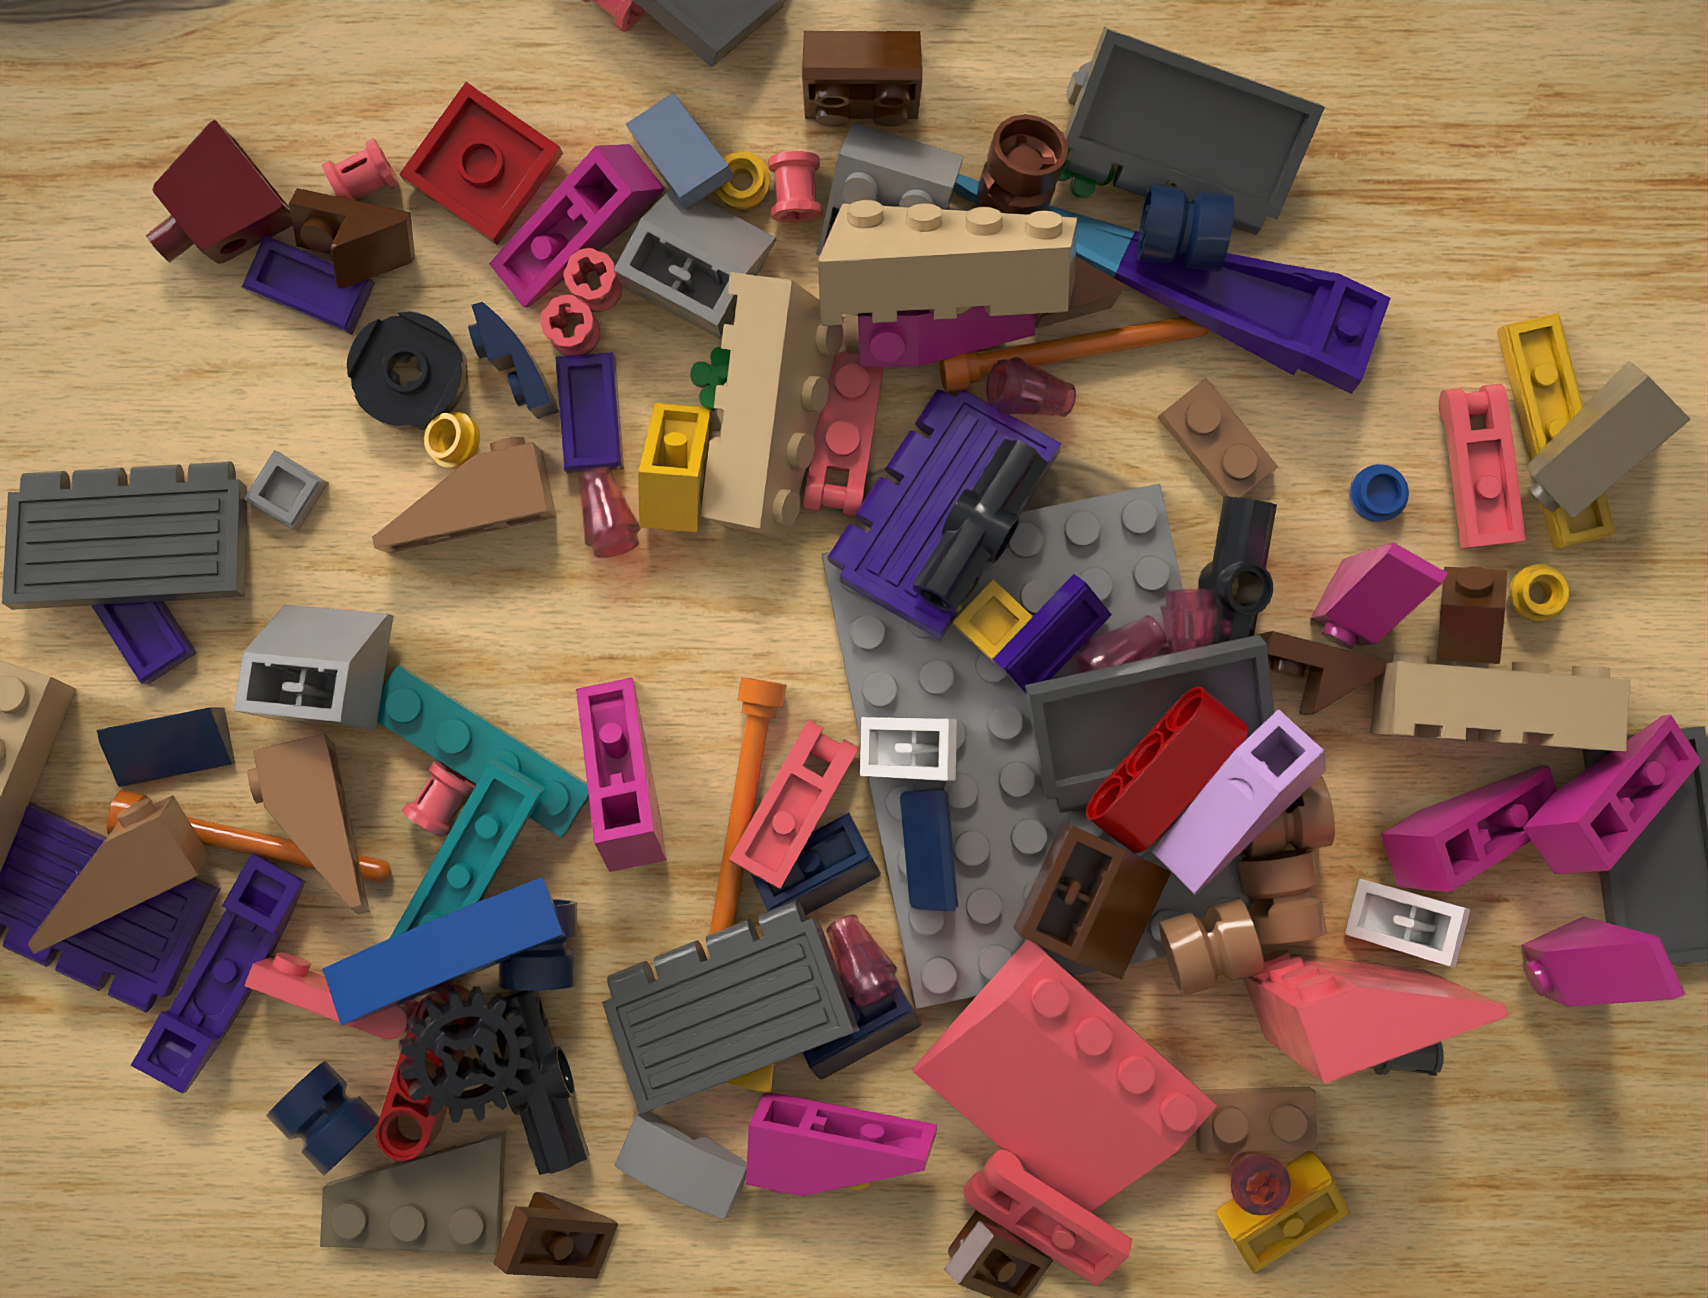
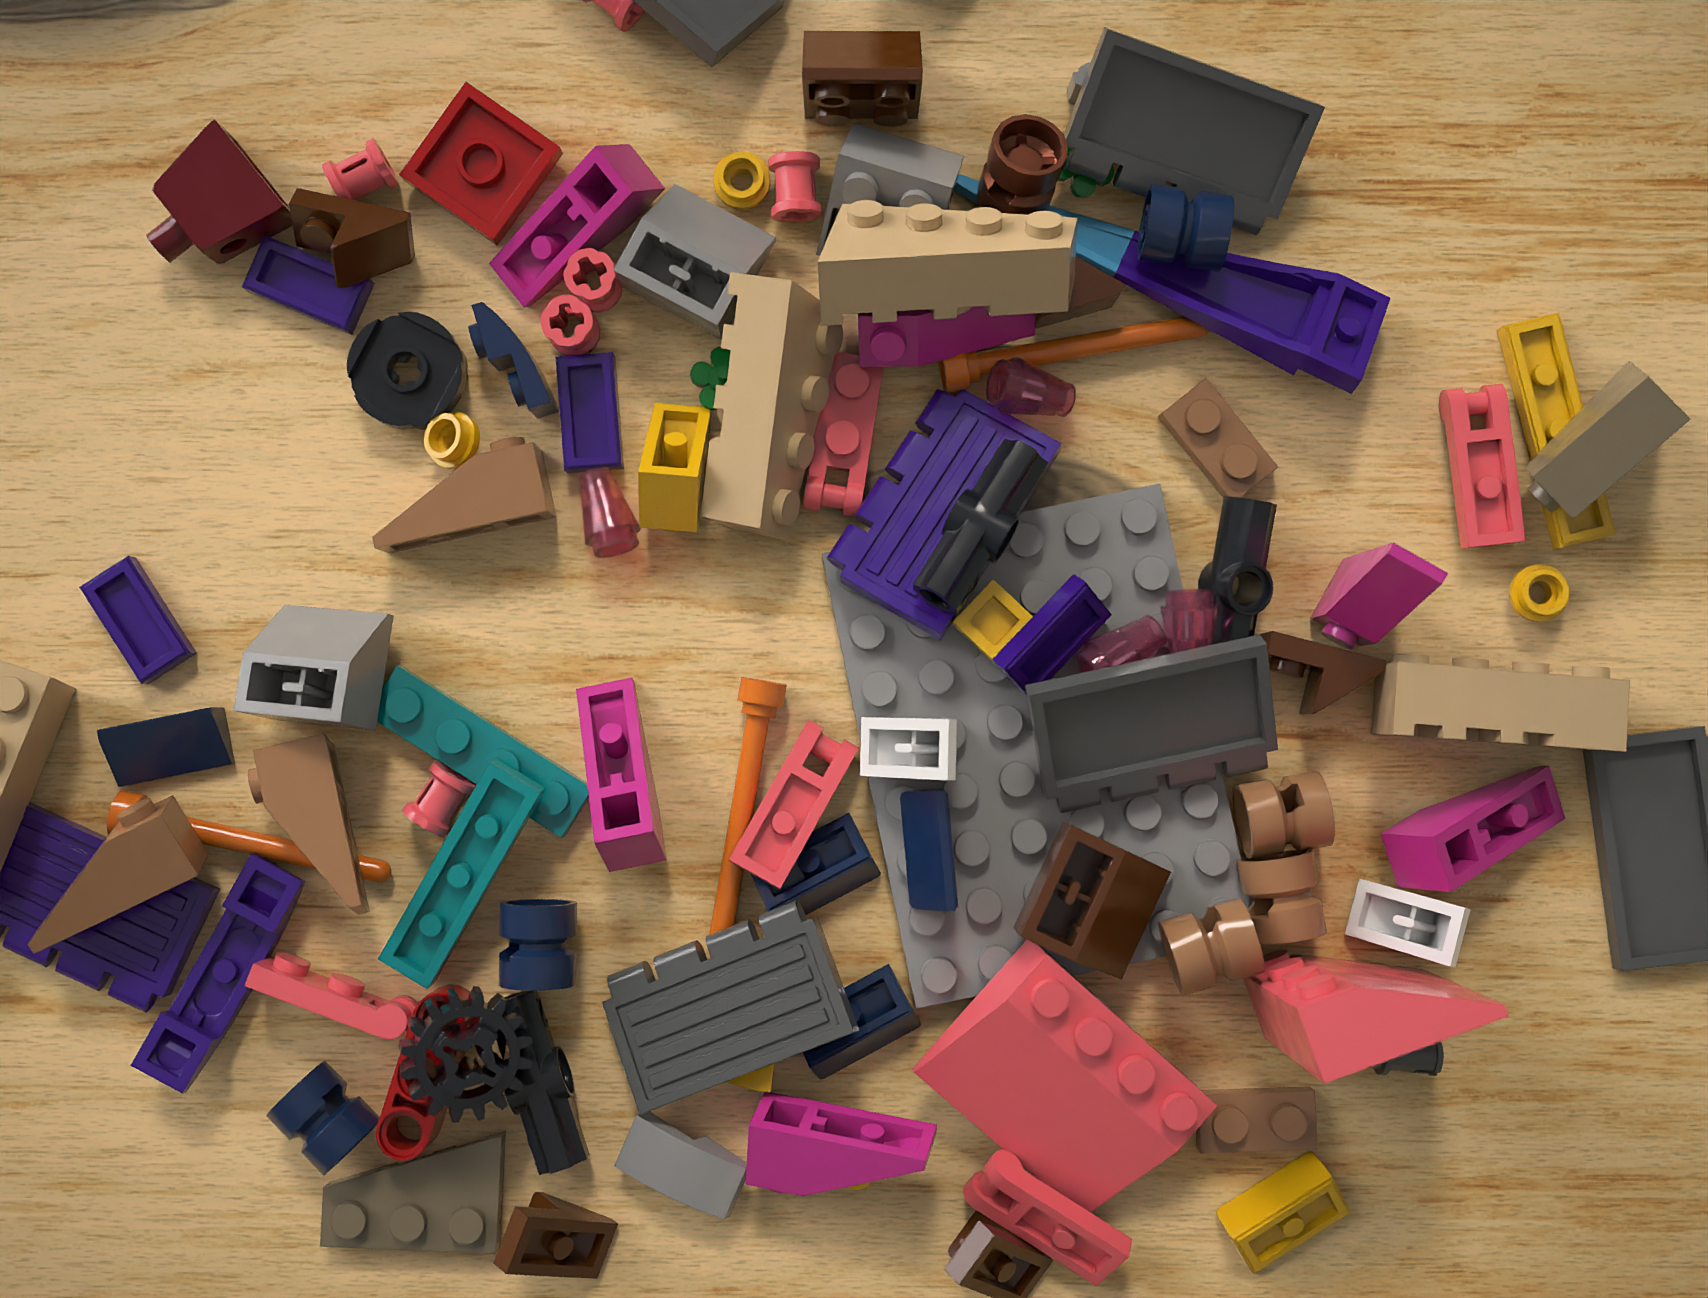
(125, 541): dark grey hinge -> none
(286, 490): light grey tile -> none
(443, 951): blue slope -> none
(680, 150): sand blue tile -> none
(861, 962): clear pink cone -> none
(1166, 770): red beam -> none
(1241, 801): lavender slope -> none
(1263, 1192): clear pink cone -> none
(1378, 493): blue plate -> none
(1472, 615): reddish brown slope -> none
(1600, 965): dark pink slope -> none
(1613, 801): dark pink slope -> none

